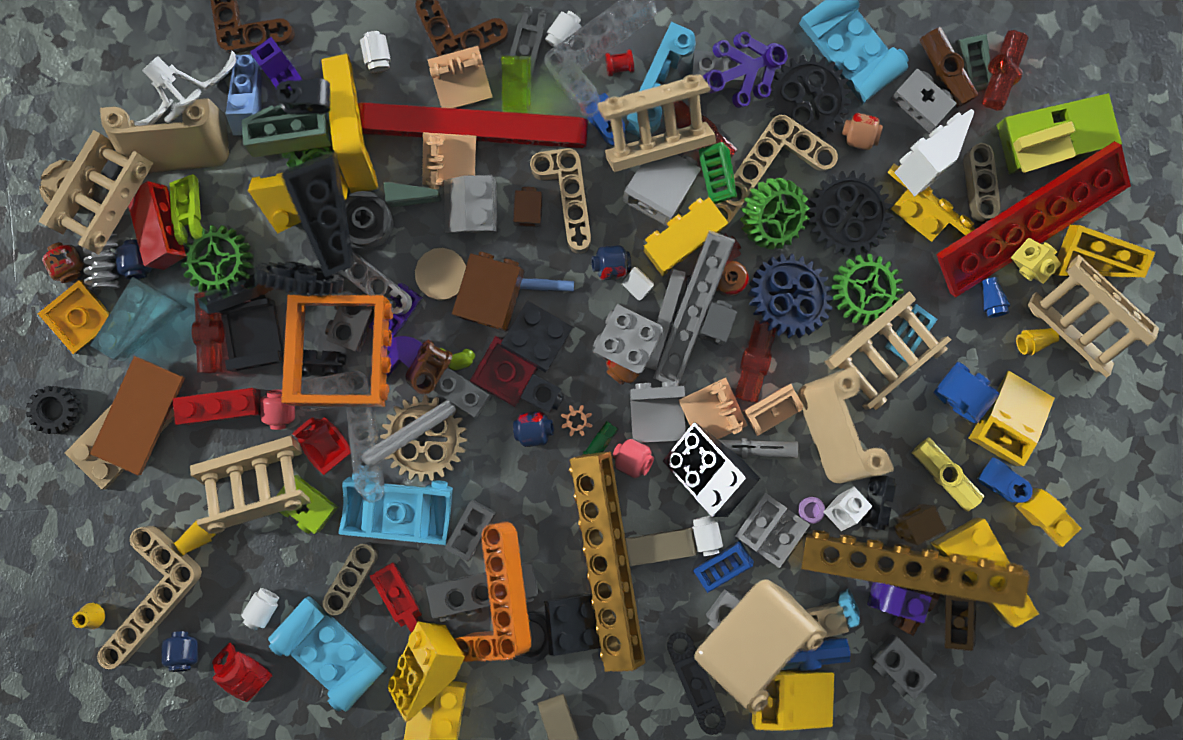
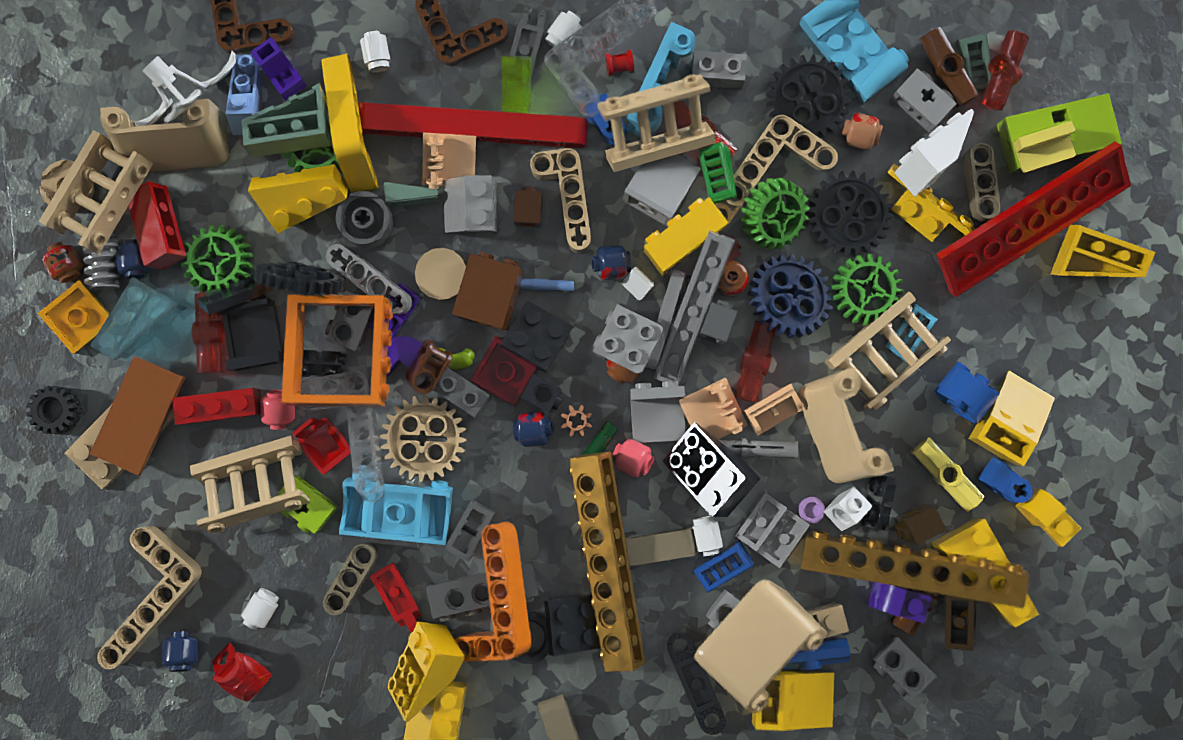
(89, 616): yellow cone -> none
(185, 208): lime hinge -> none
(192, 539): yellow cone -> none
(306, 96): black piece -> none
(320, 204): black wedge -> none
(327, 653): medium azure piece -> none
(408, 433): light grey axle -> none
(460, 78): light nougat hinge -> none
(748, 67): dark purple plant -> none
(850, 607): medium azure tile -> none
(994, 298): blue cone -> none
(1035, 340): yellow cone -> none
(1036, 260): light yellow brick -> none
(1102, 293): tan fence -> none

